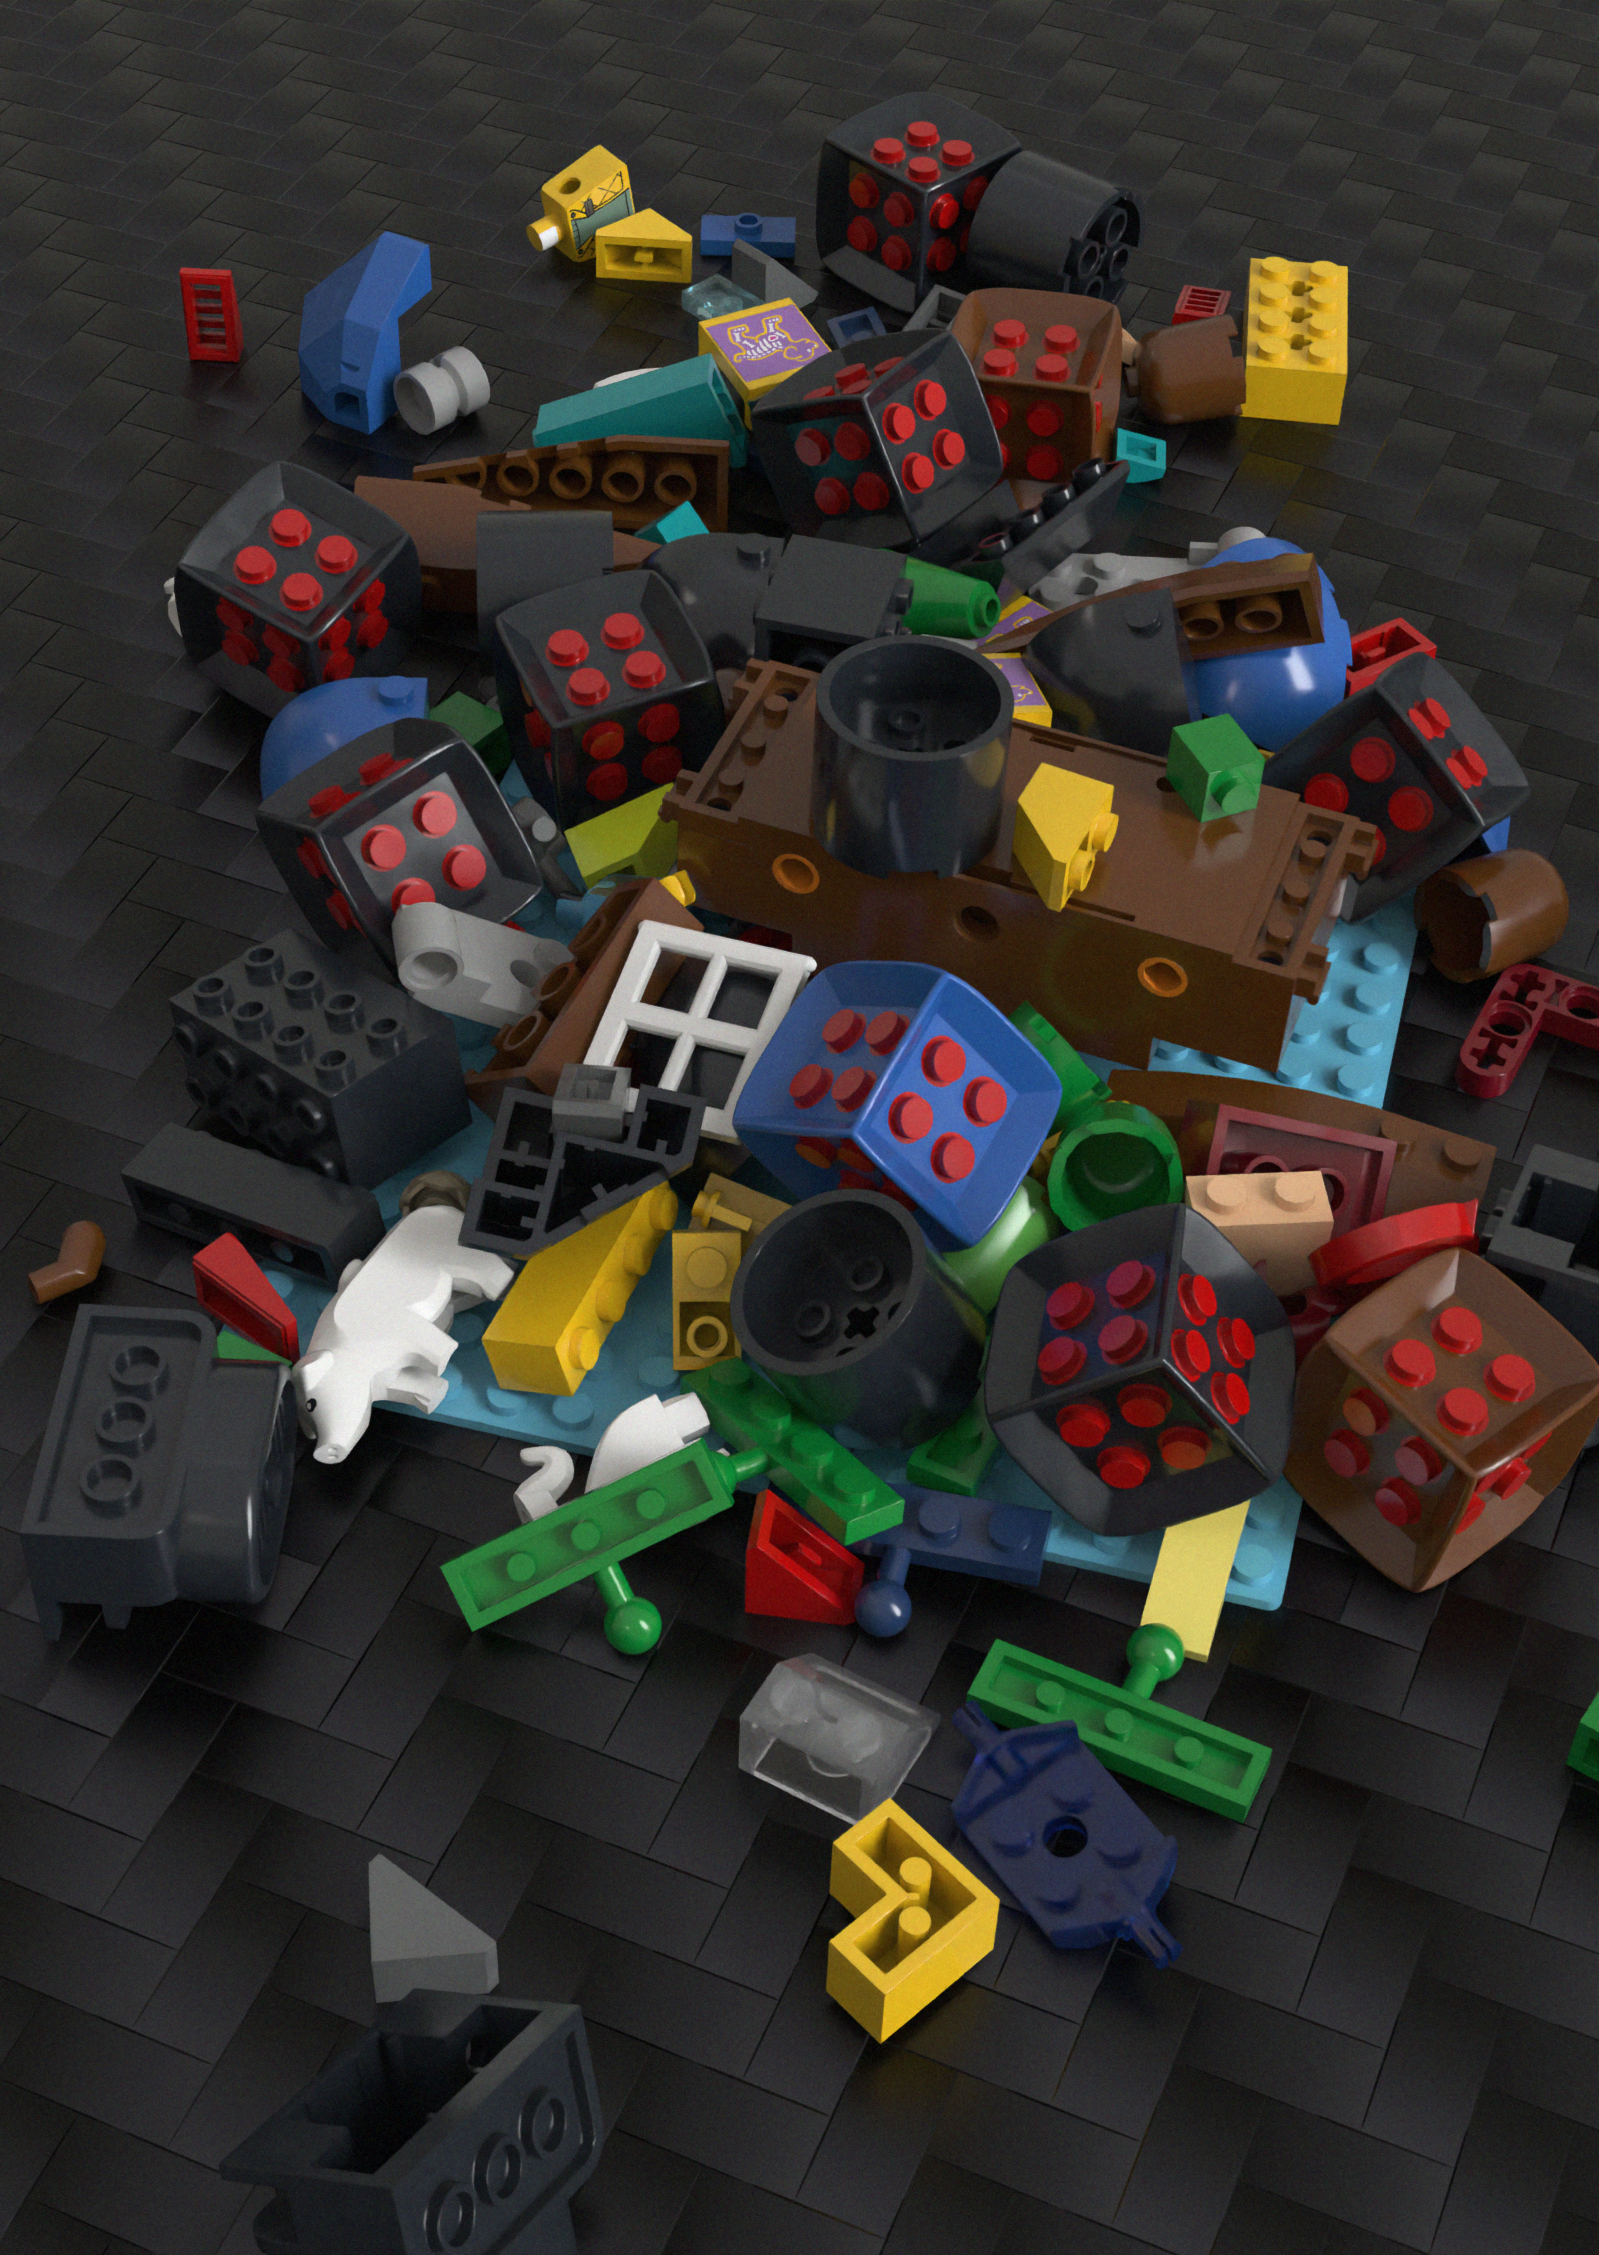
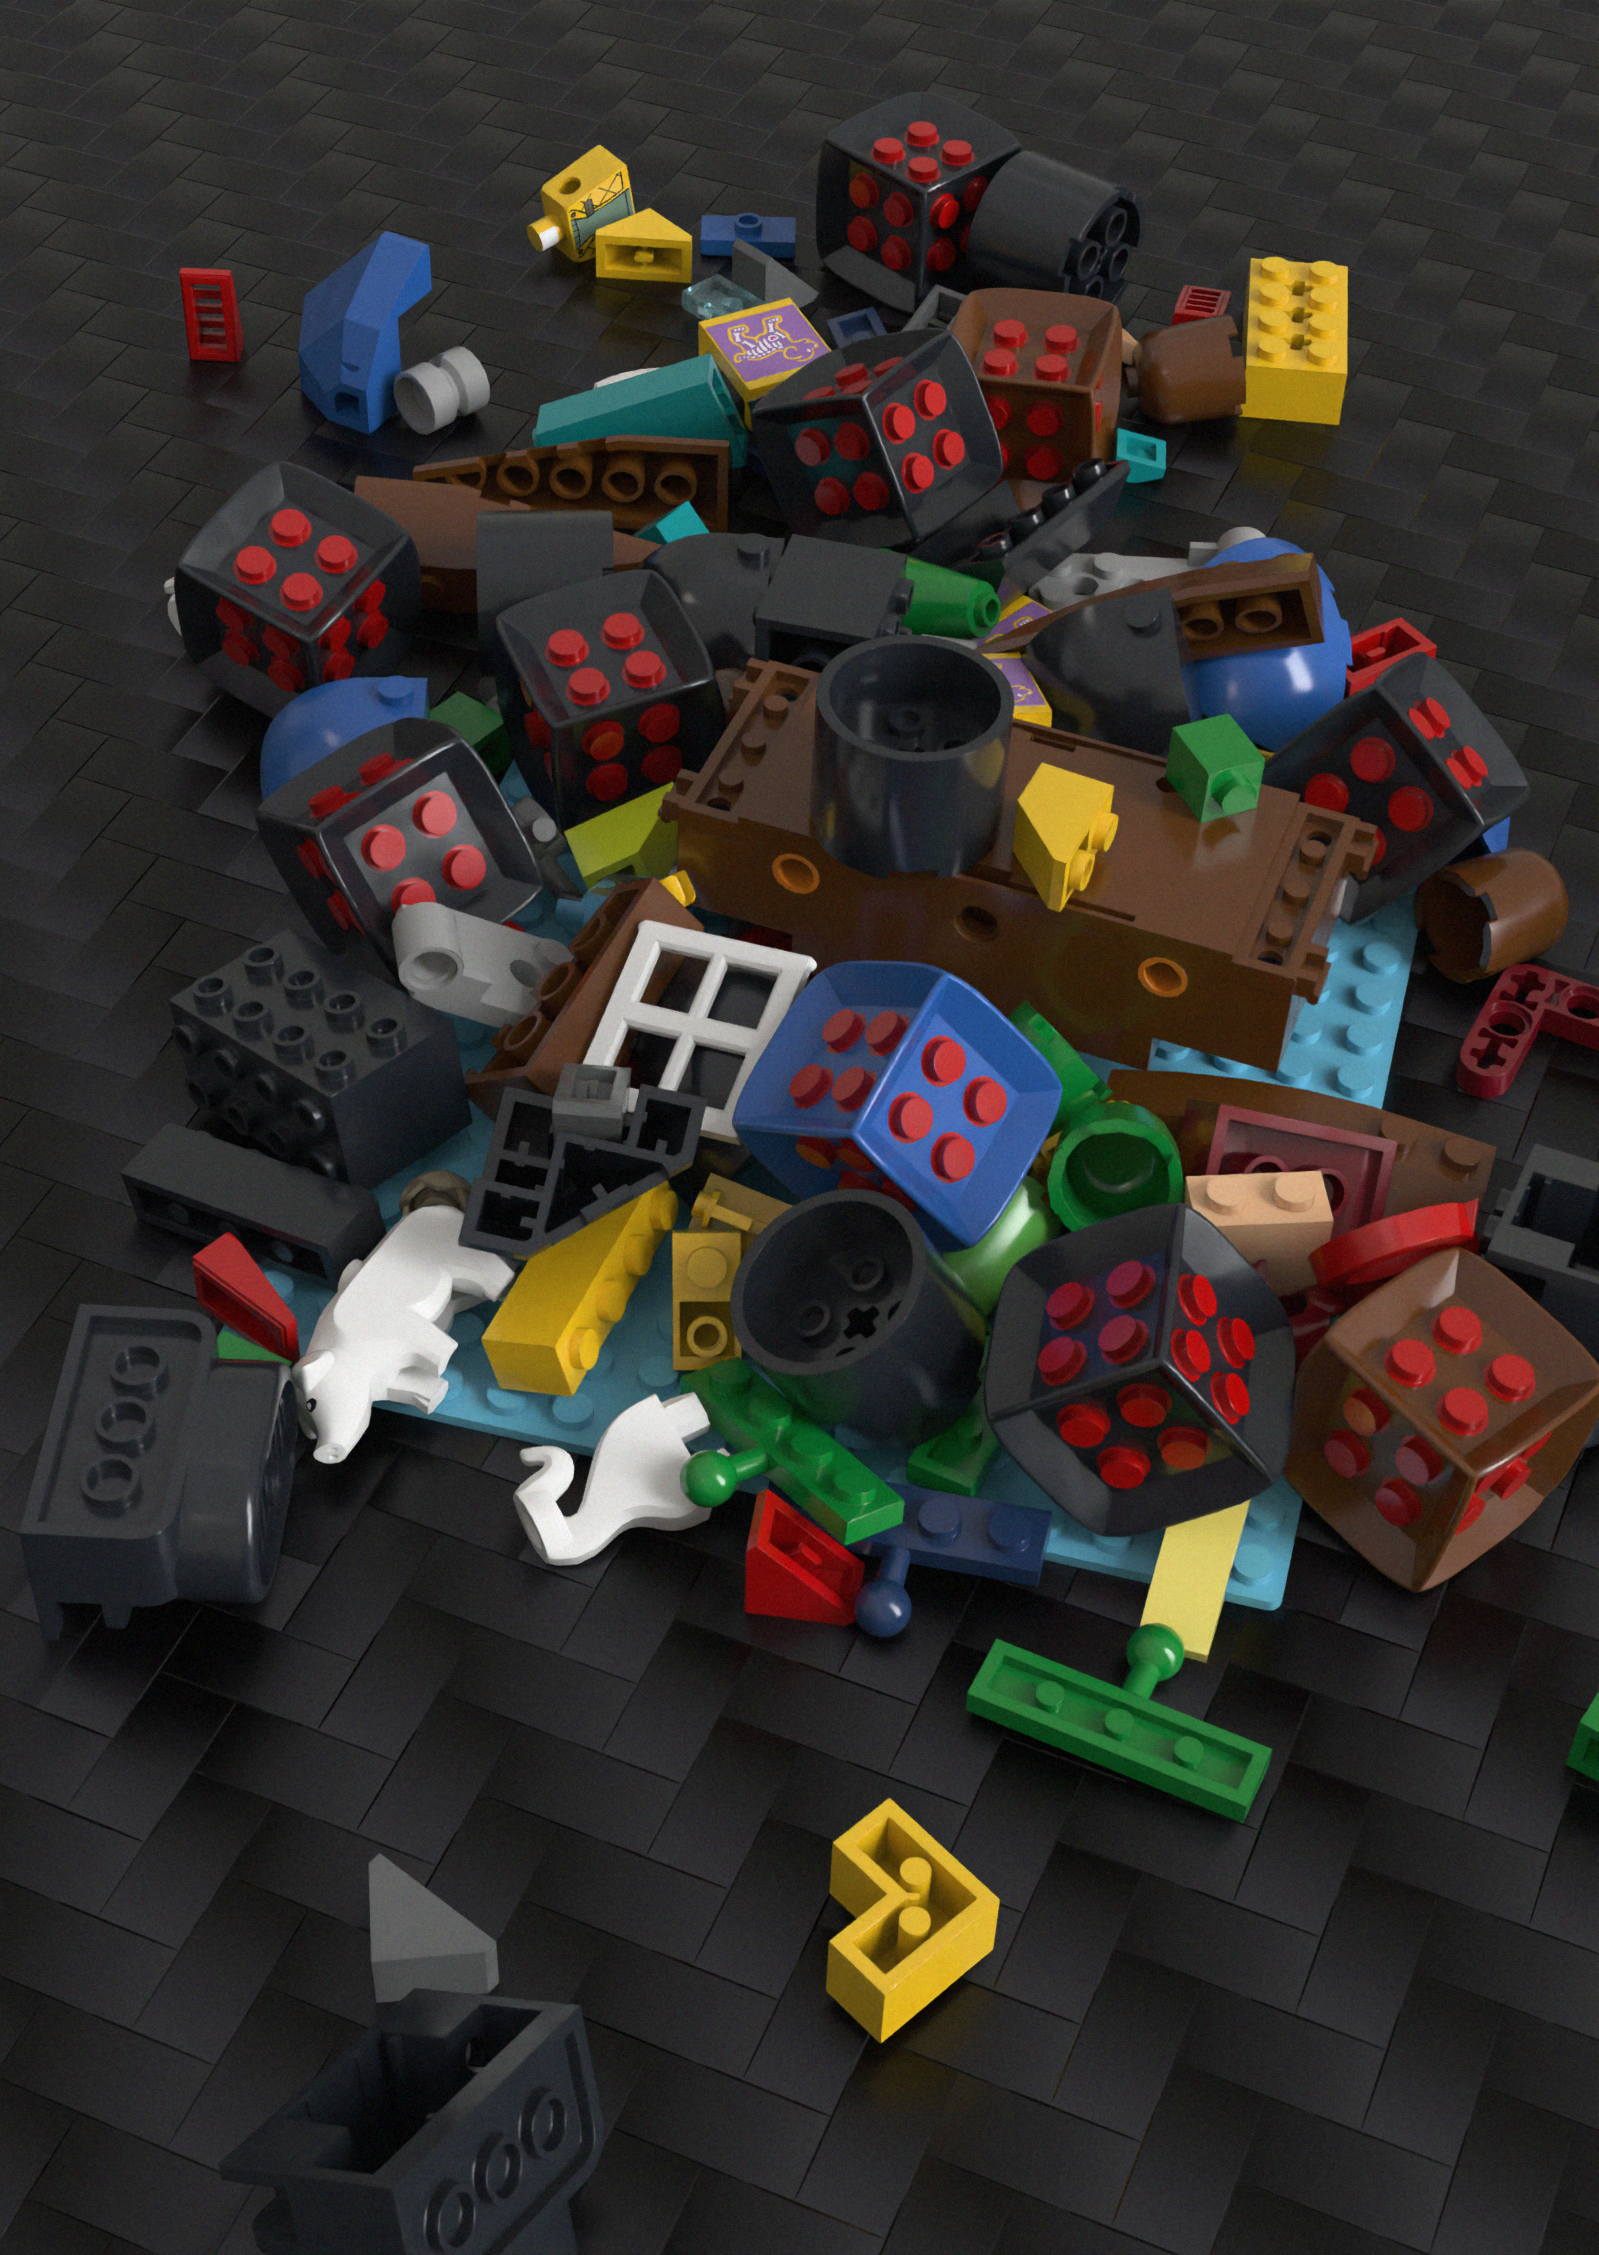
(76, 1264): reddish brown arm -> none
(590, 1539): green plate -> none
(832, 1736): clear slope -> none
(1049, 1781): clear blue plate -> none

